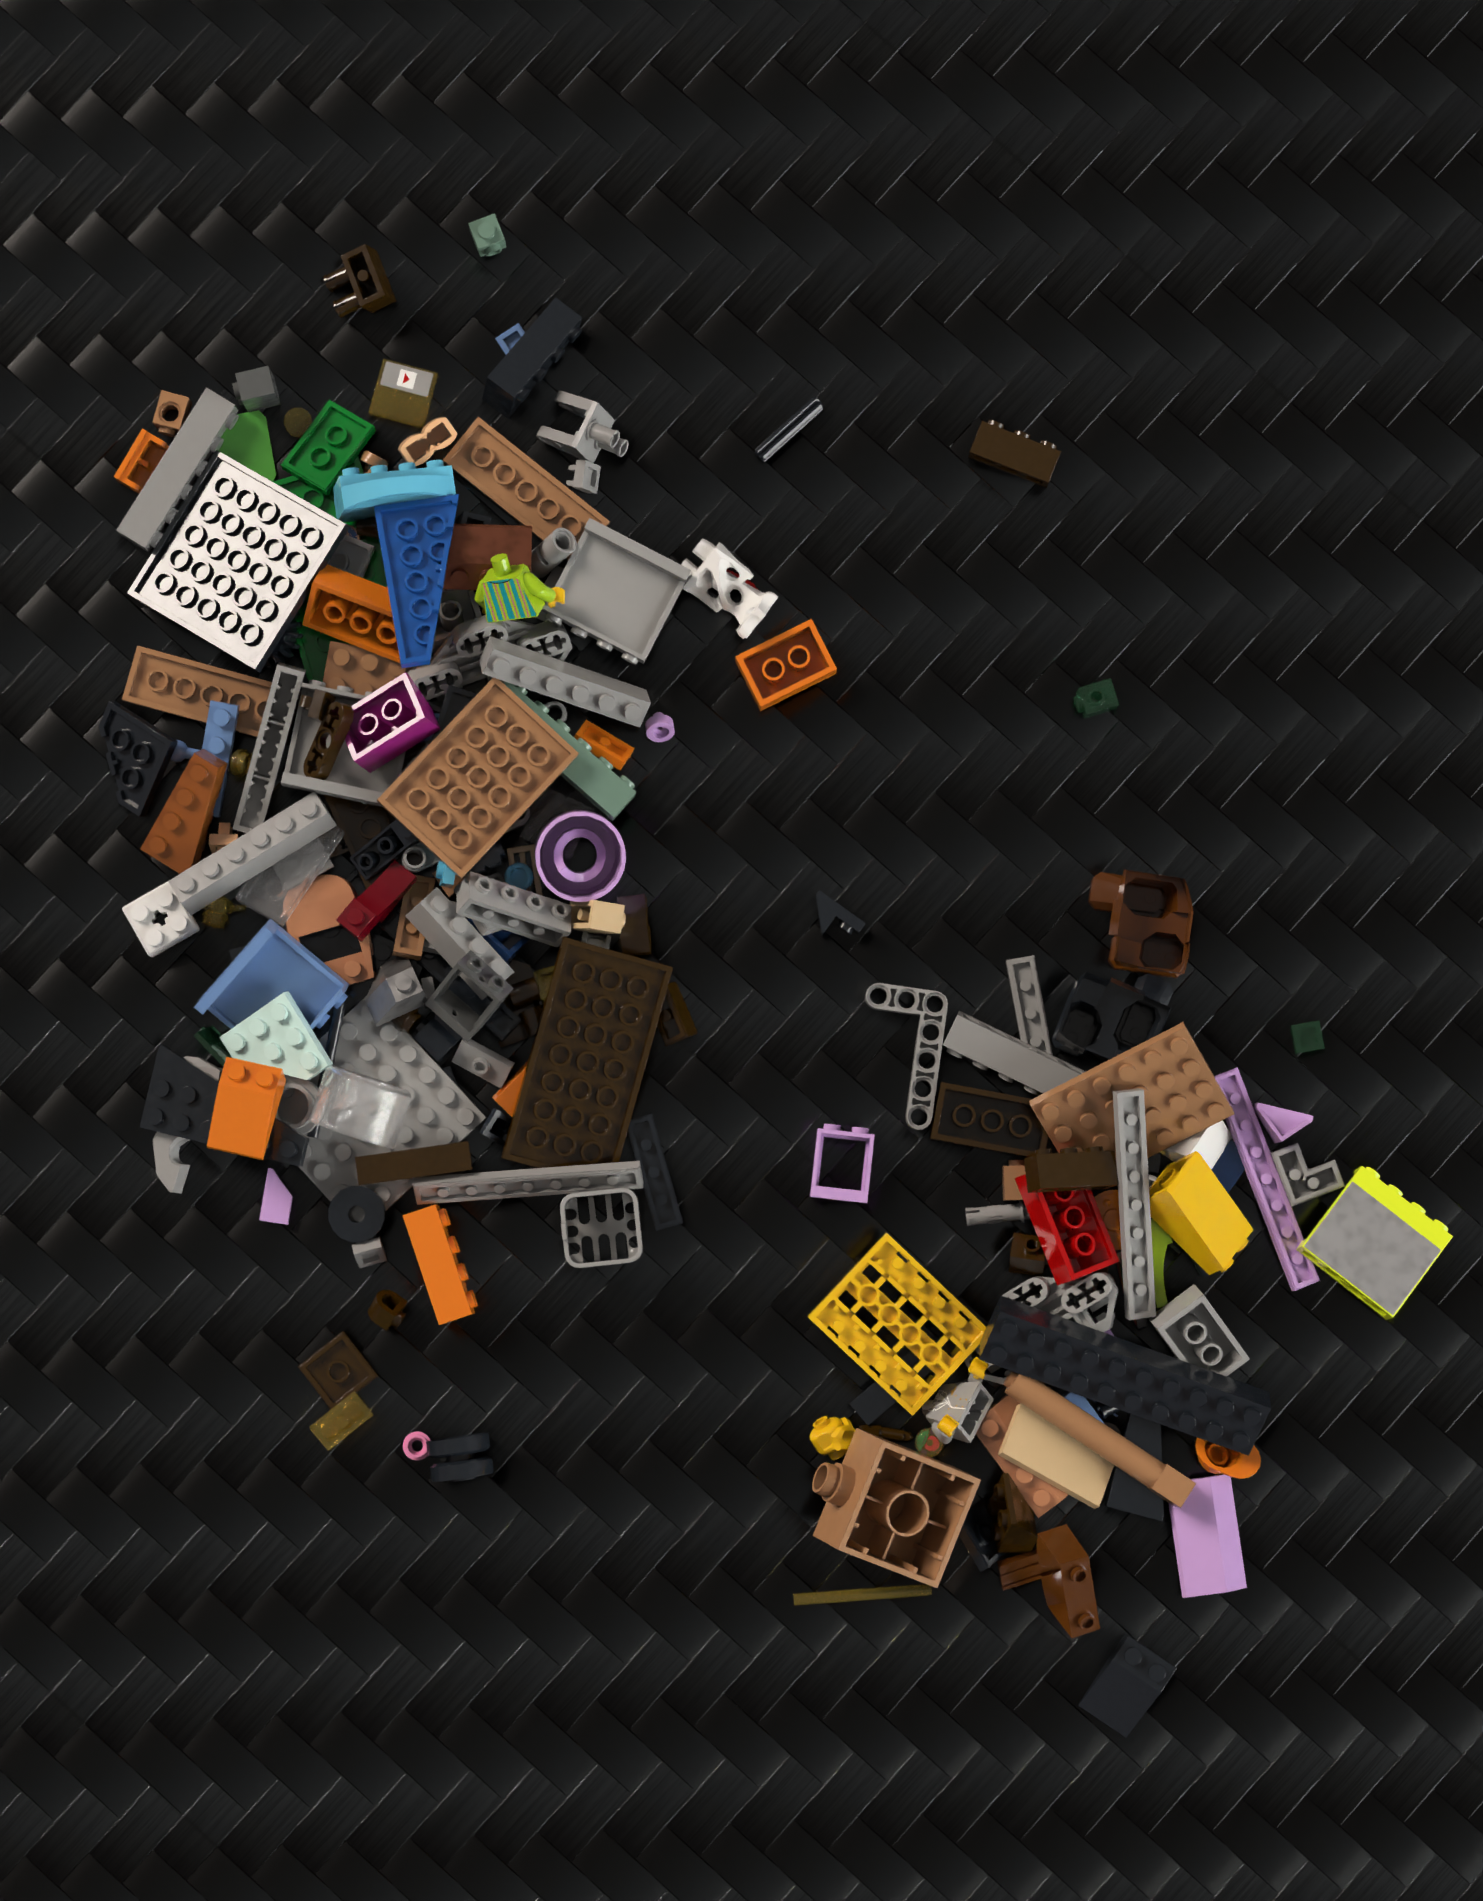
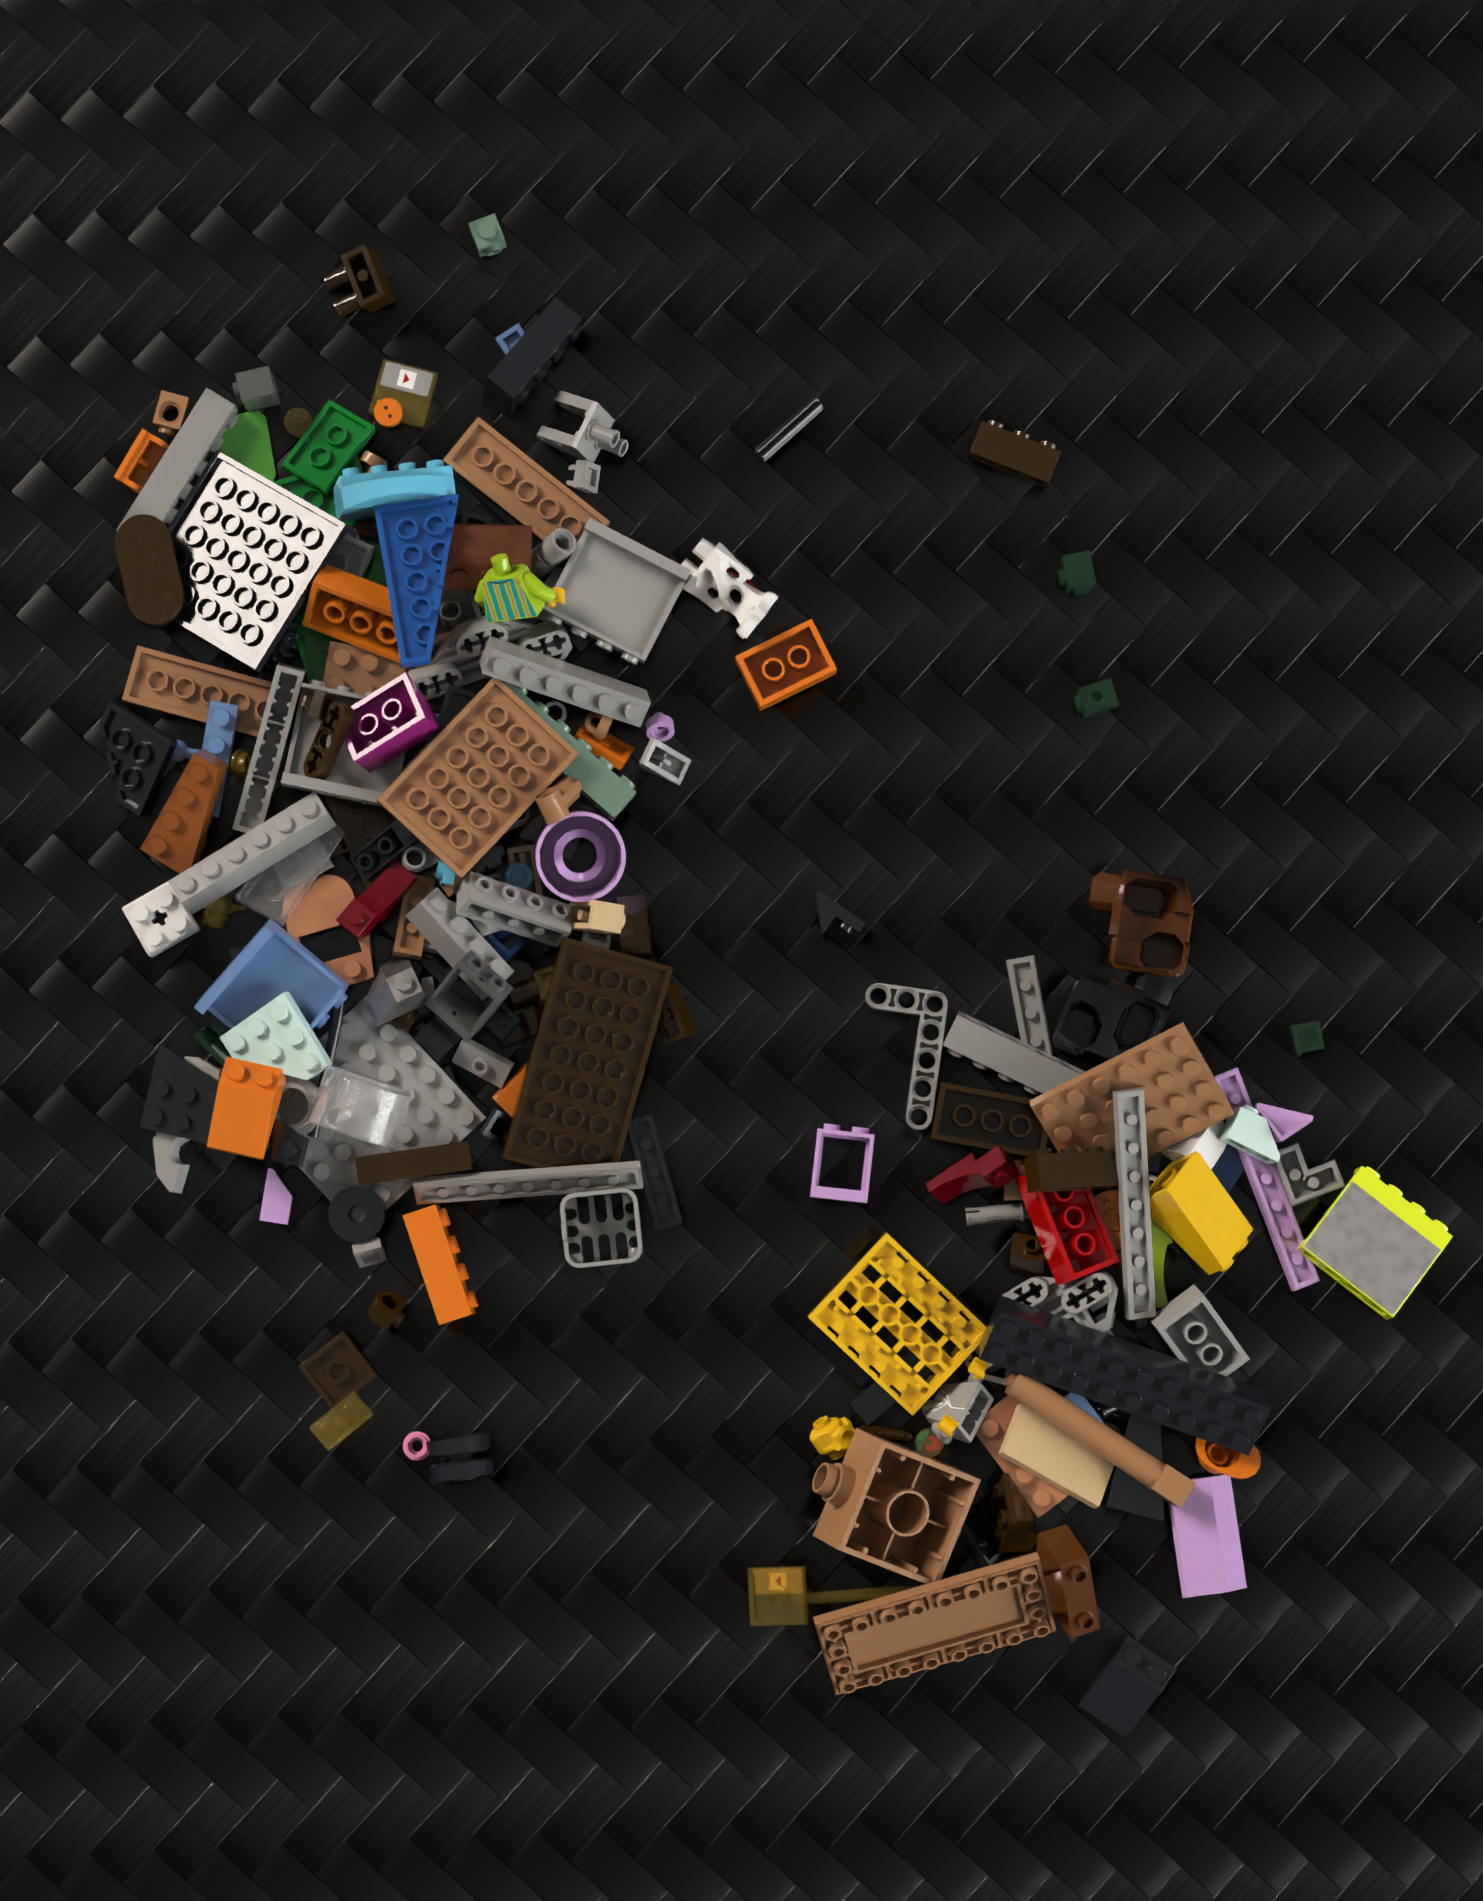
(149, 570): none -> dark brown tile
(223, 838): light nougat tile -> none
(388, 412): none -> orange tile
(434, 436): light nougat brick -> none
(557, 799): none -> medium nougat piece
(603, 725): none -> medium nougat tile
(664, 761): none -> light grey slope
(777, 1595): none -> clear yellow tile
(935, 1623): none -> medium nougat tile
(970, 1173): none -> dark red slope
(1077, 573): none -> clear green brick
(1250, 1135): none -> light aqua slope

